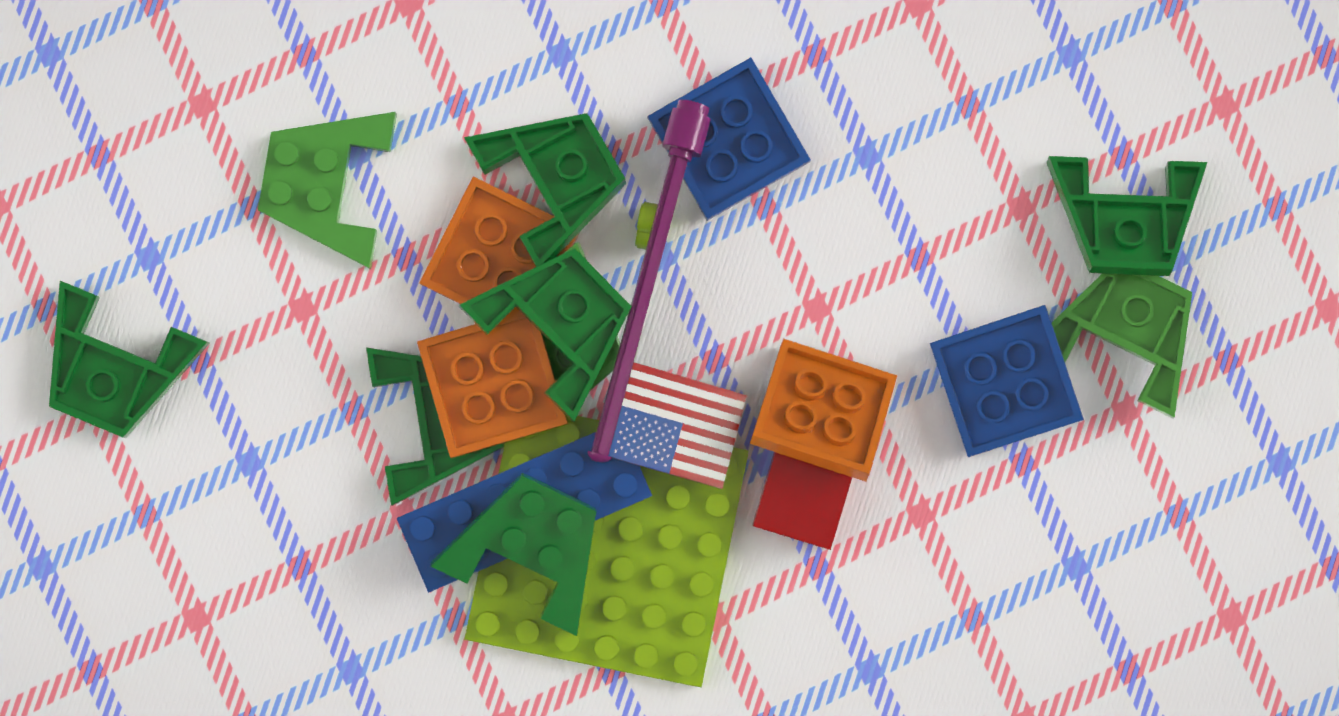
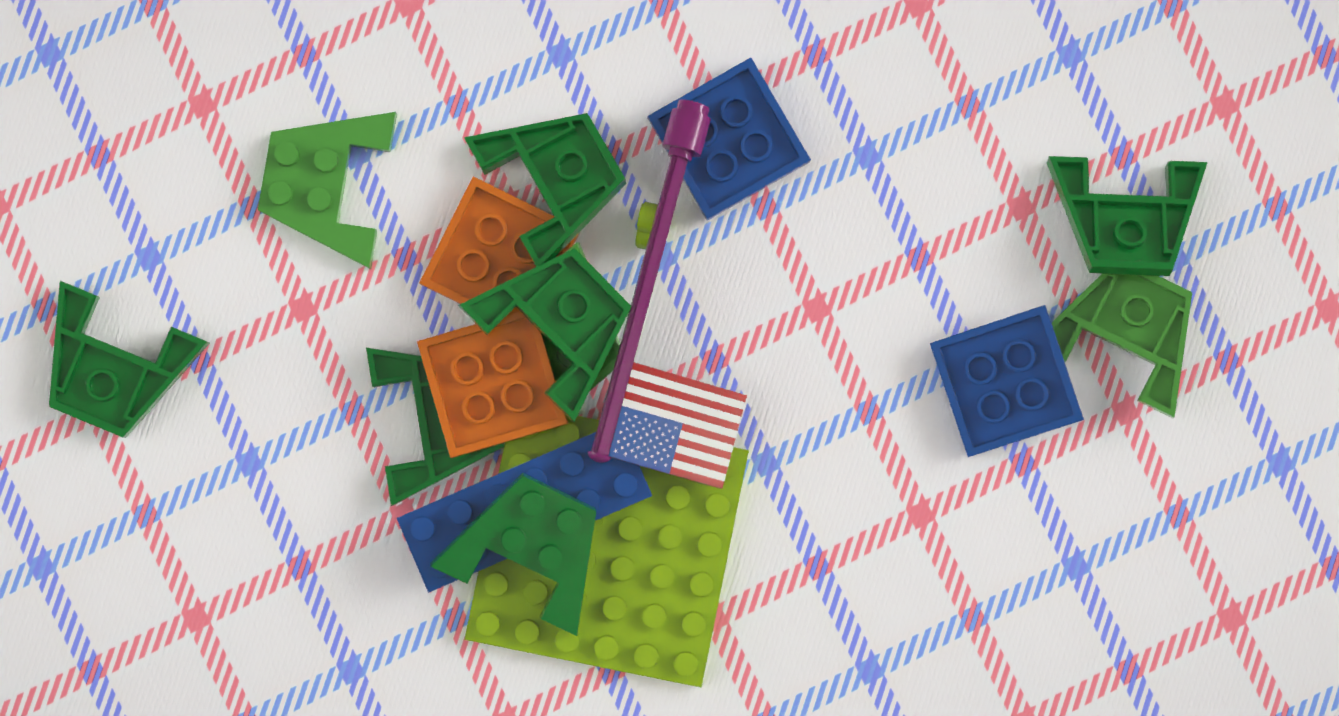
(801, 501): red brick -> none
(824, 410): orange plate -> none

